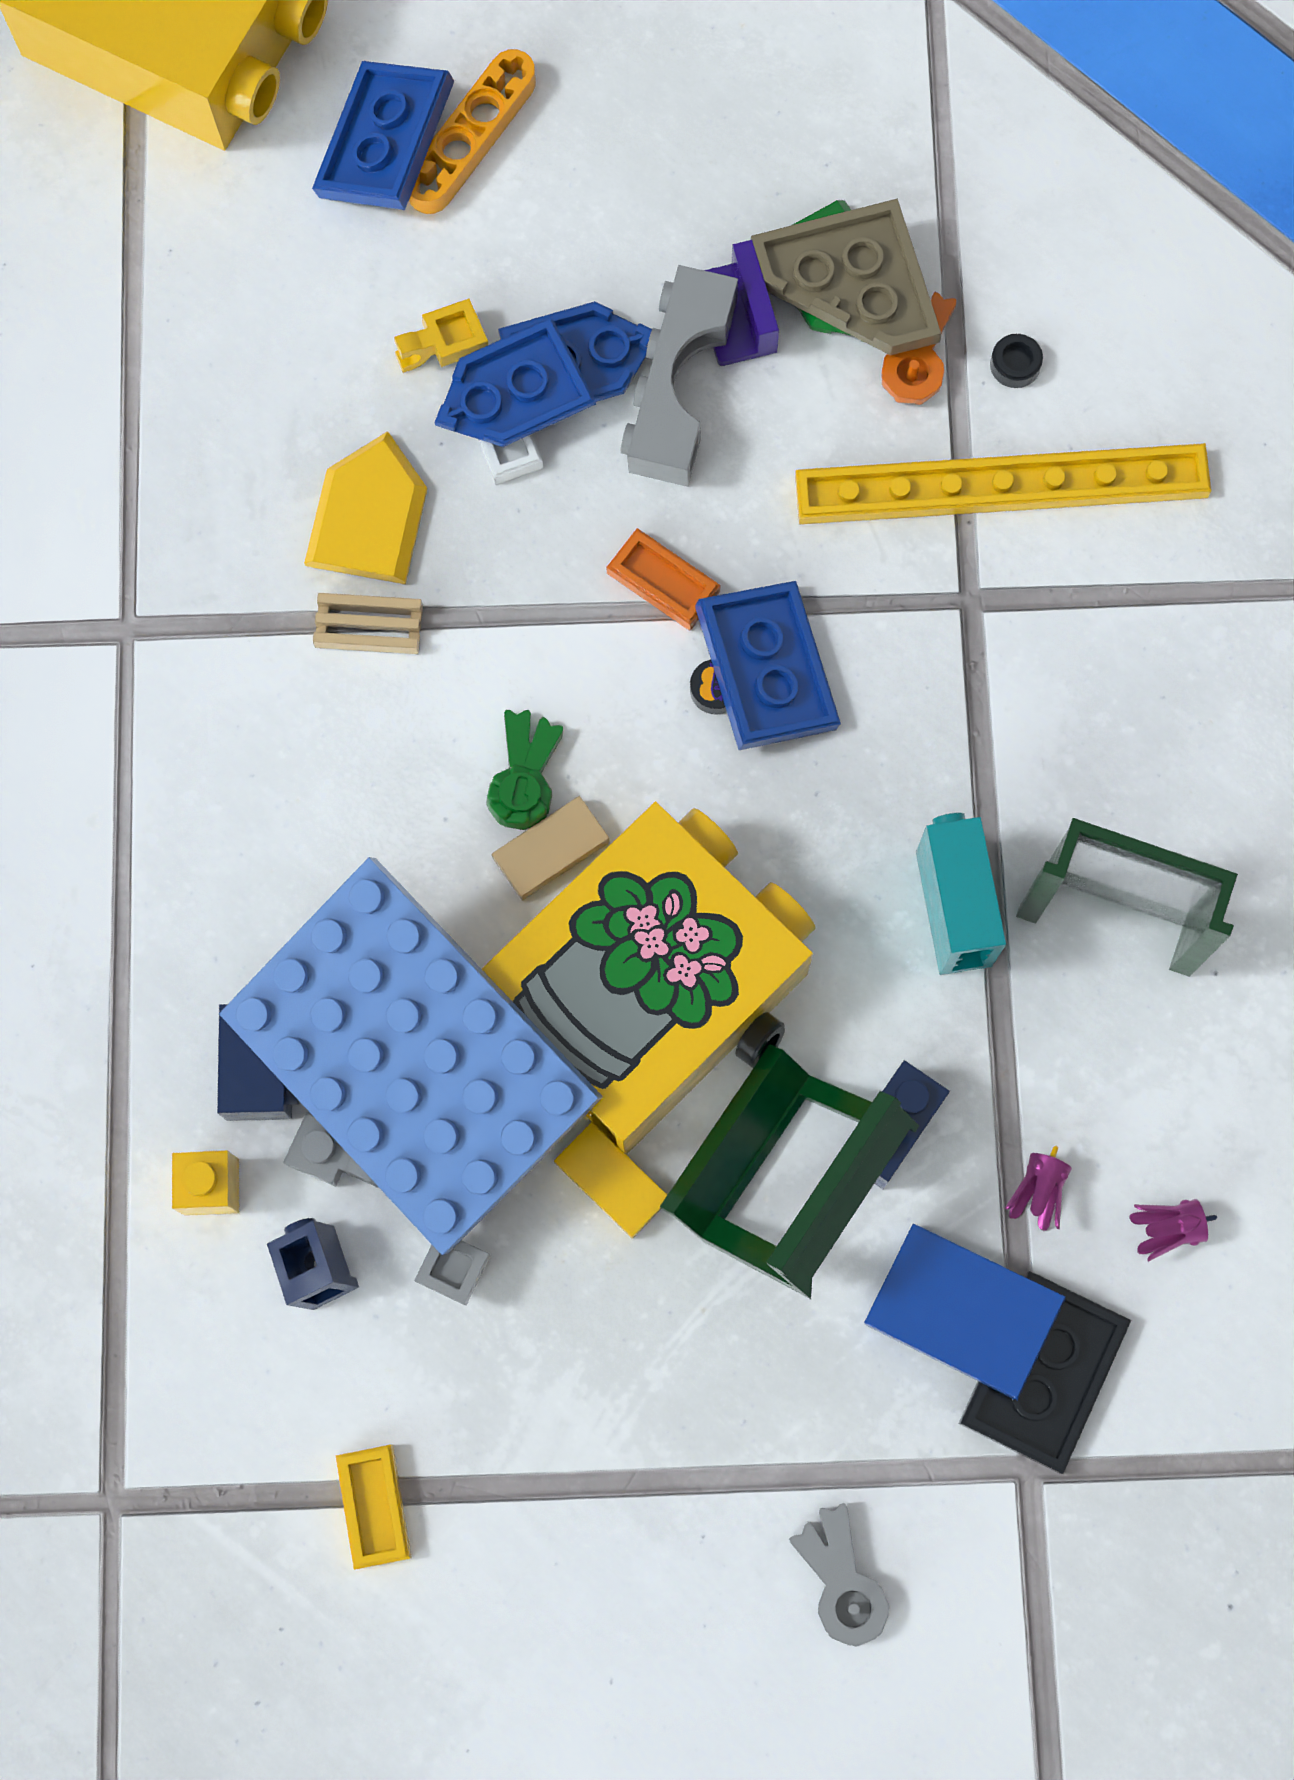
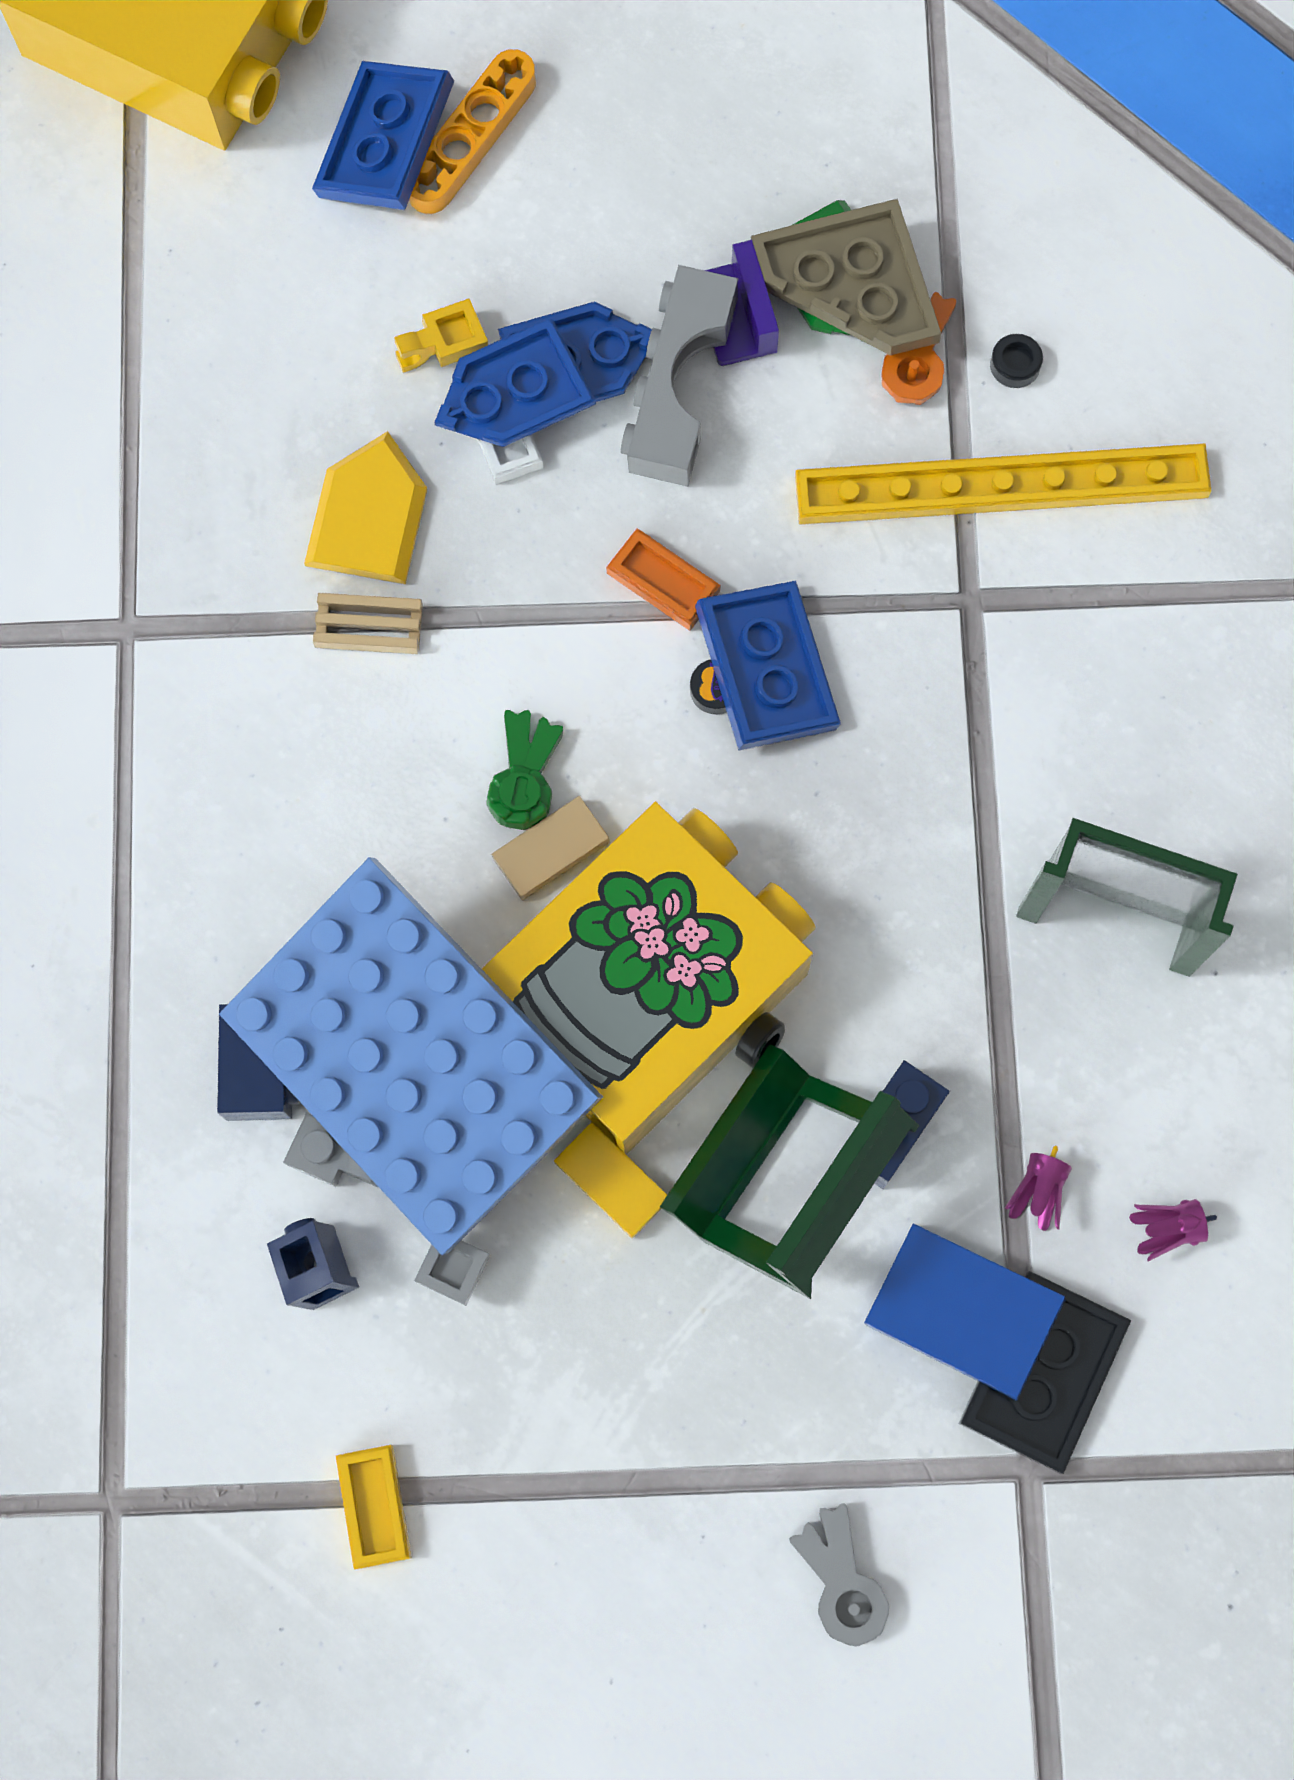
(205, 1183): yellow brick -> none
(960, 894): teal brick -> none

